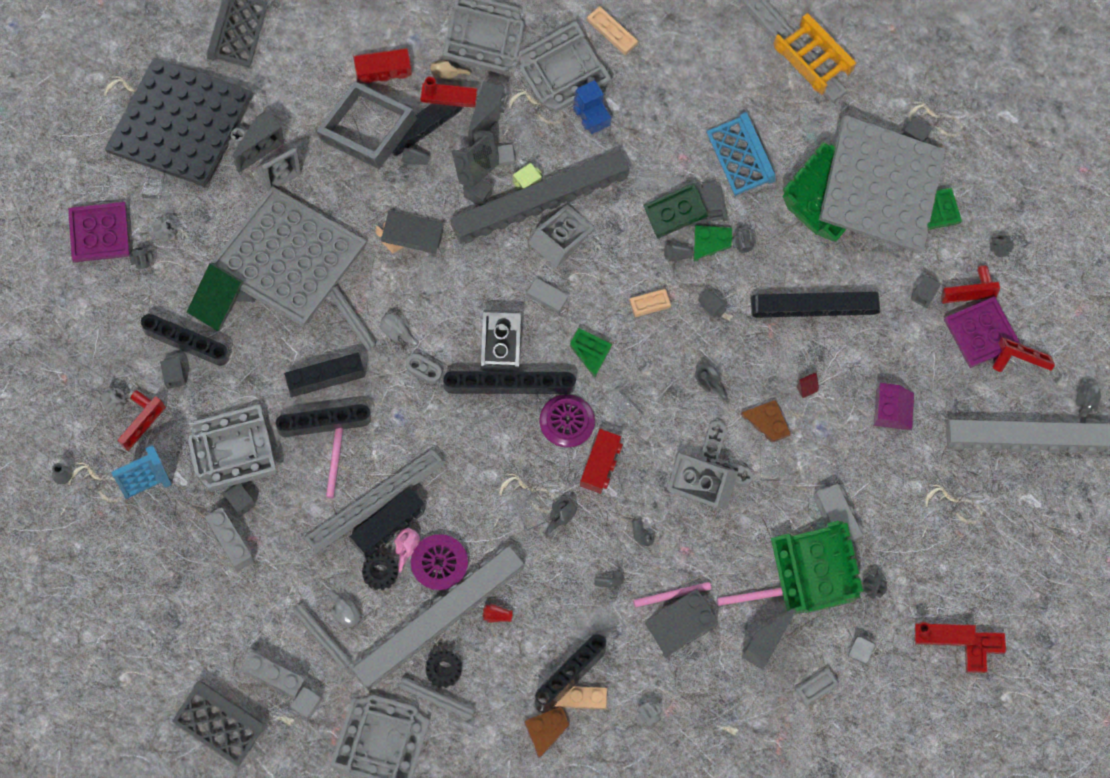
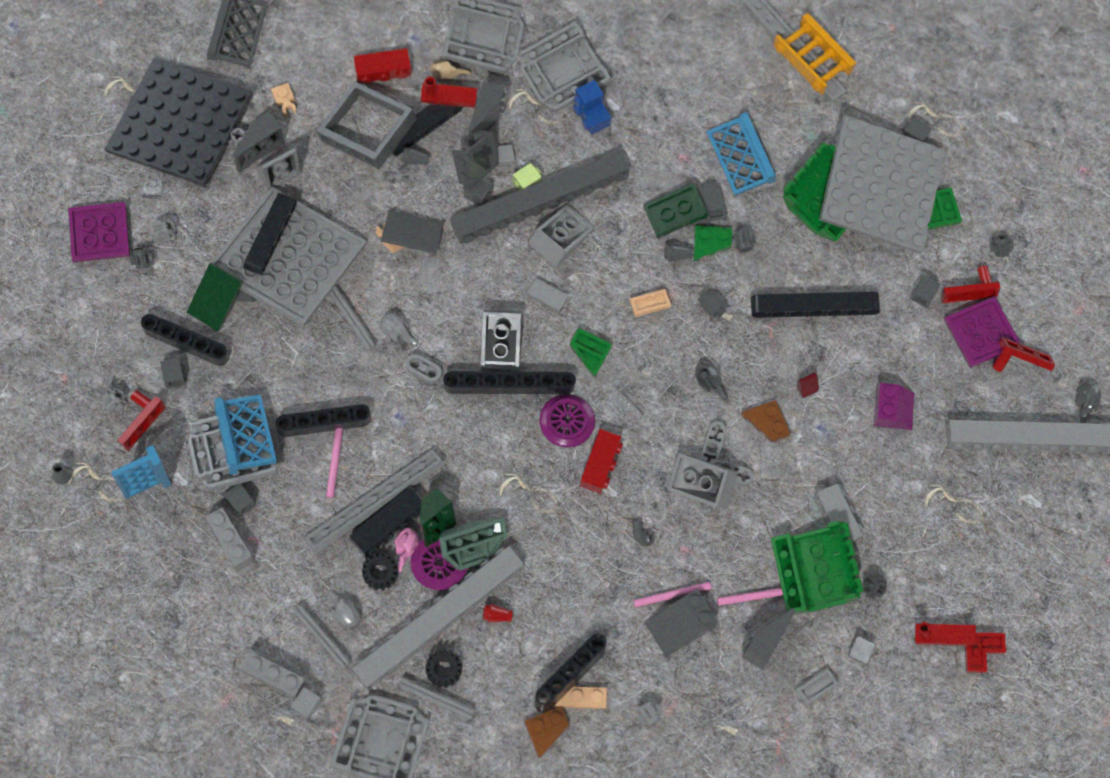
(227, 433): none -> dark azure fence
(228, 707): dark grey fence -> none
(270, 234): none -> black beam
(284, 97): none -> light nougat plate
(324, 374): black brick -> none
(435, 516): none -> dark green slope
(472, 542): none -> sand green wedge
(562, 512): dark grey piece -> none
(609, 582): dark grey arm -> none
(612, 30): light nougat plate -> none

